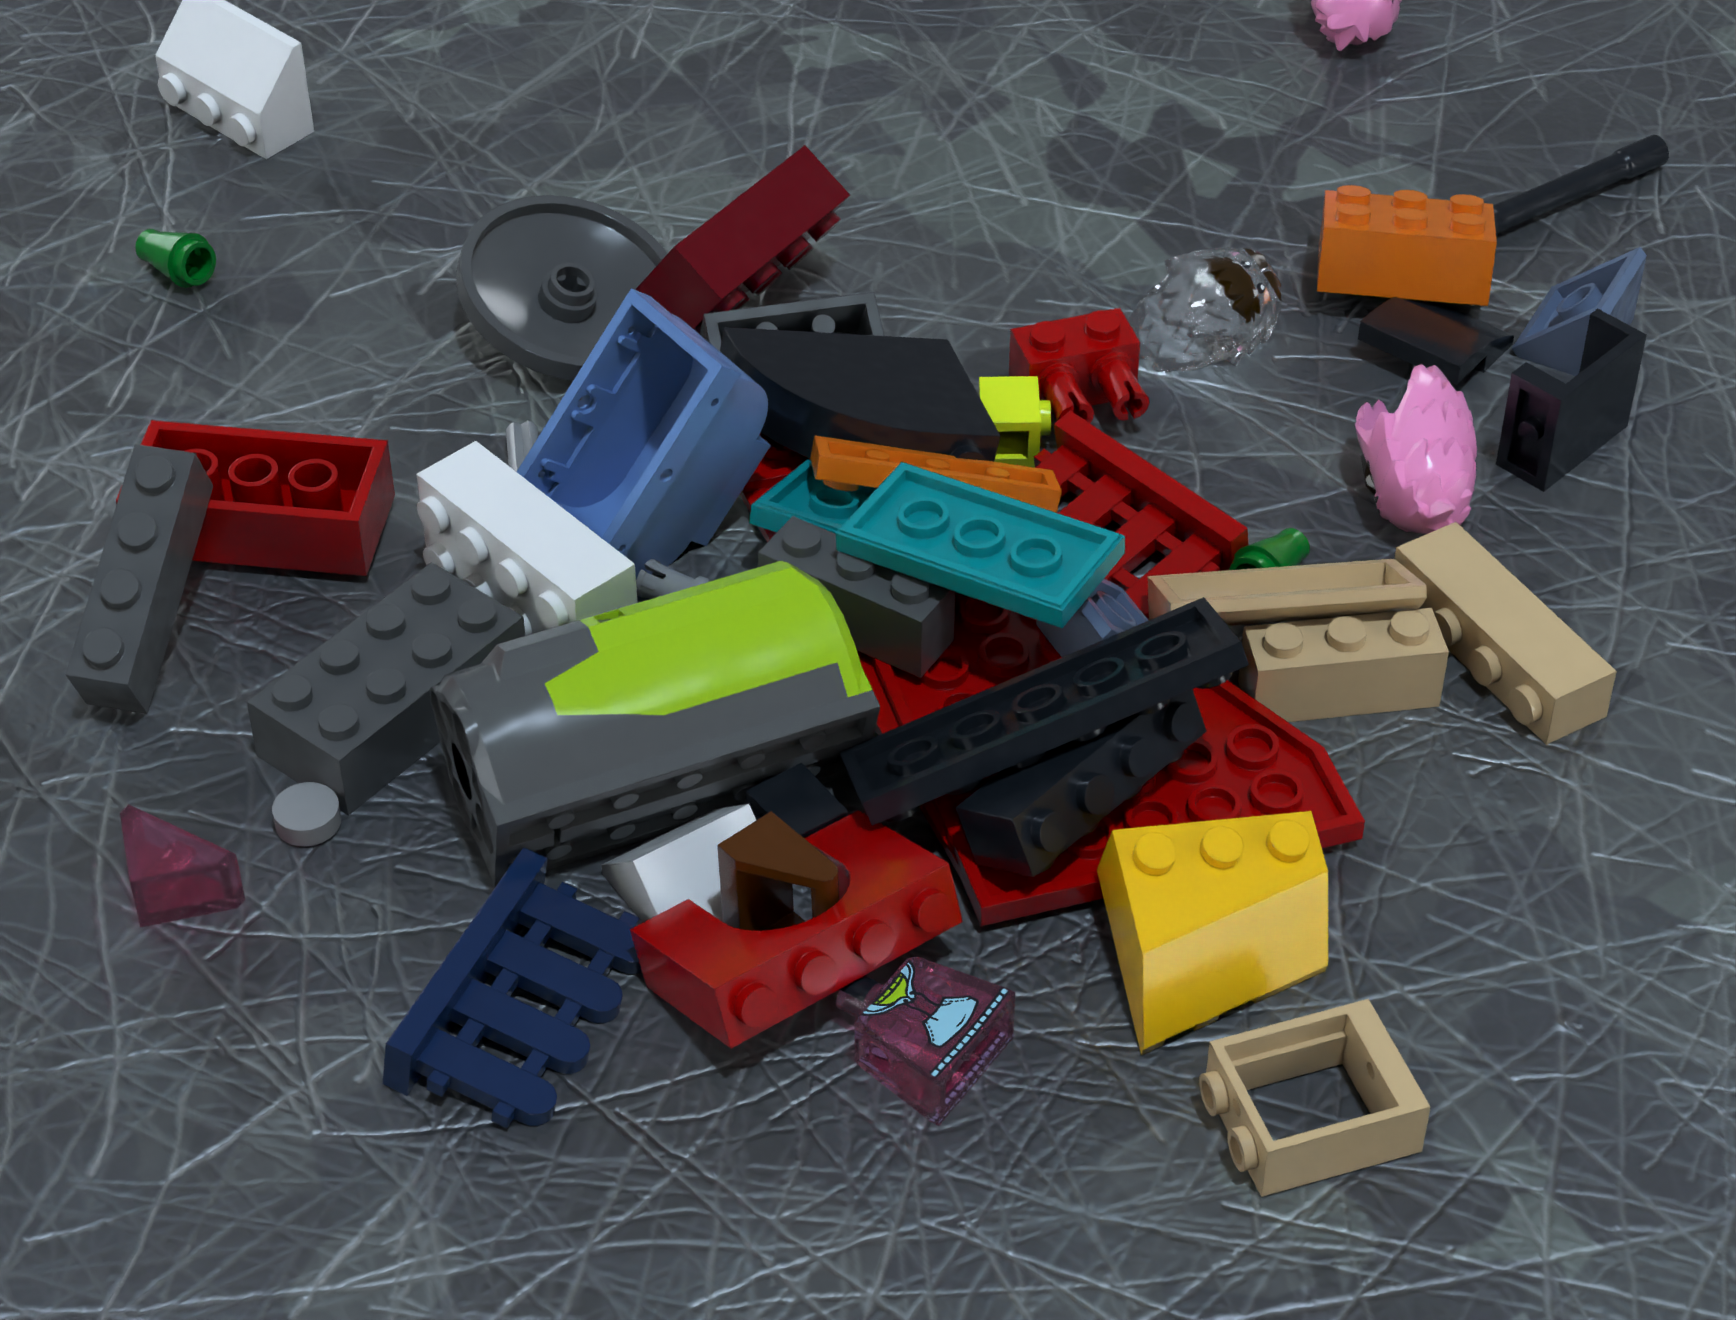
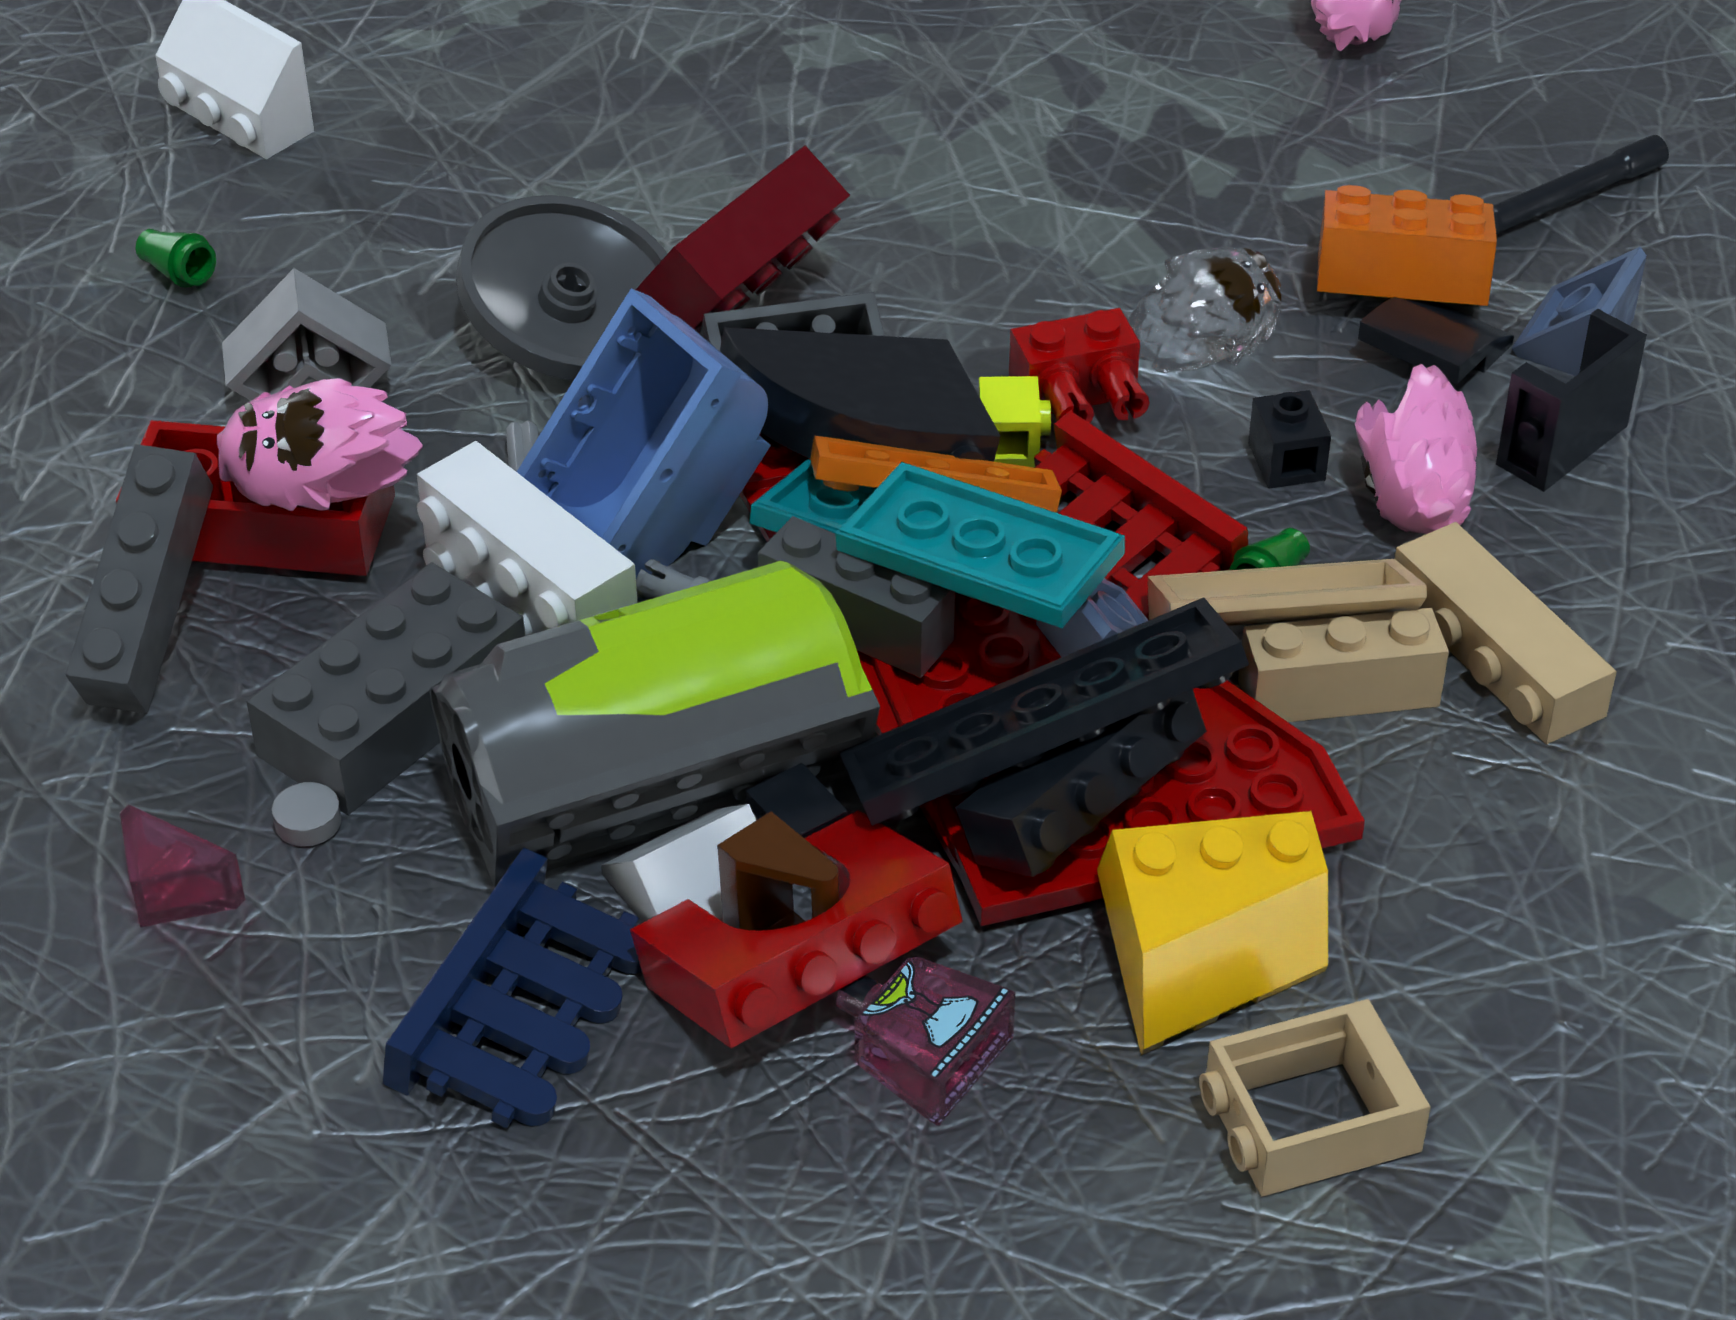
(304, 333): none -> light grey brick
(315, 445): none -> bright pink head
(1289, 439): none -> black brick

